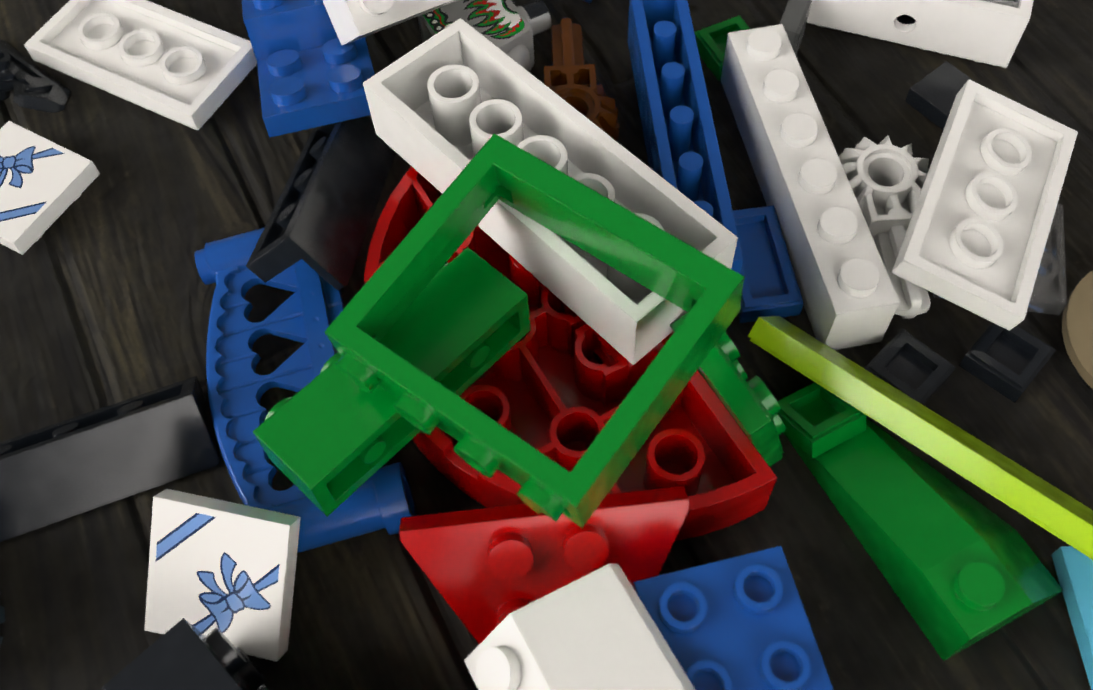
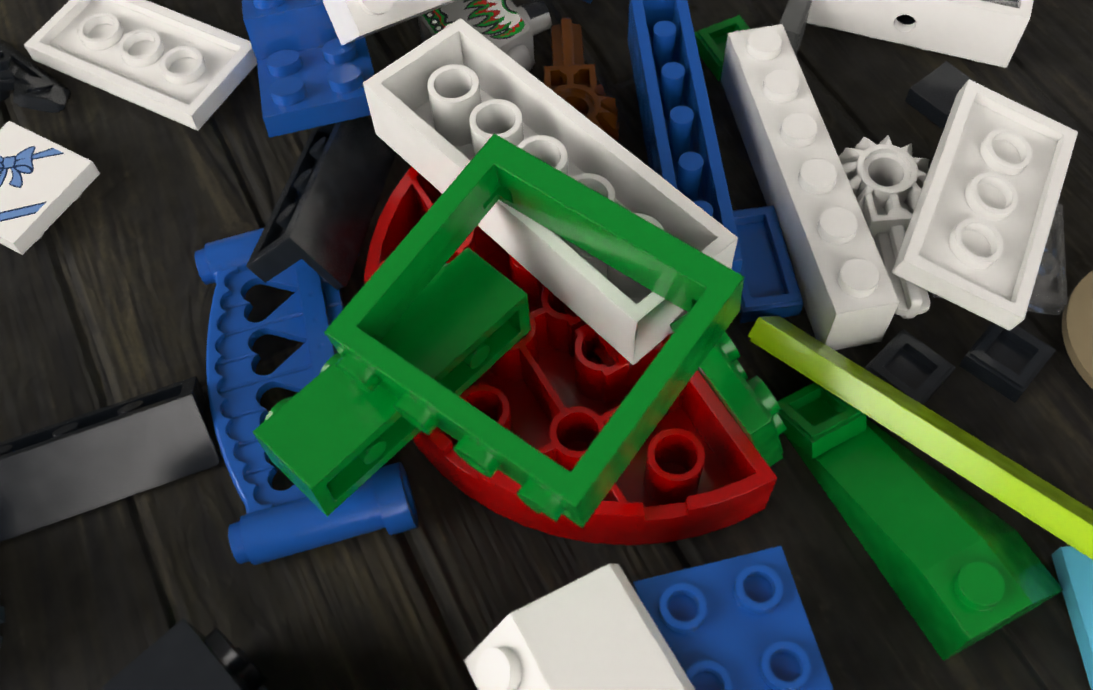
(222, 570): white tile -> none
(511, 555): red wing -> none

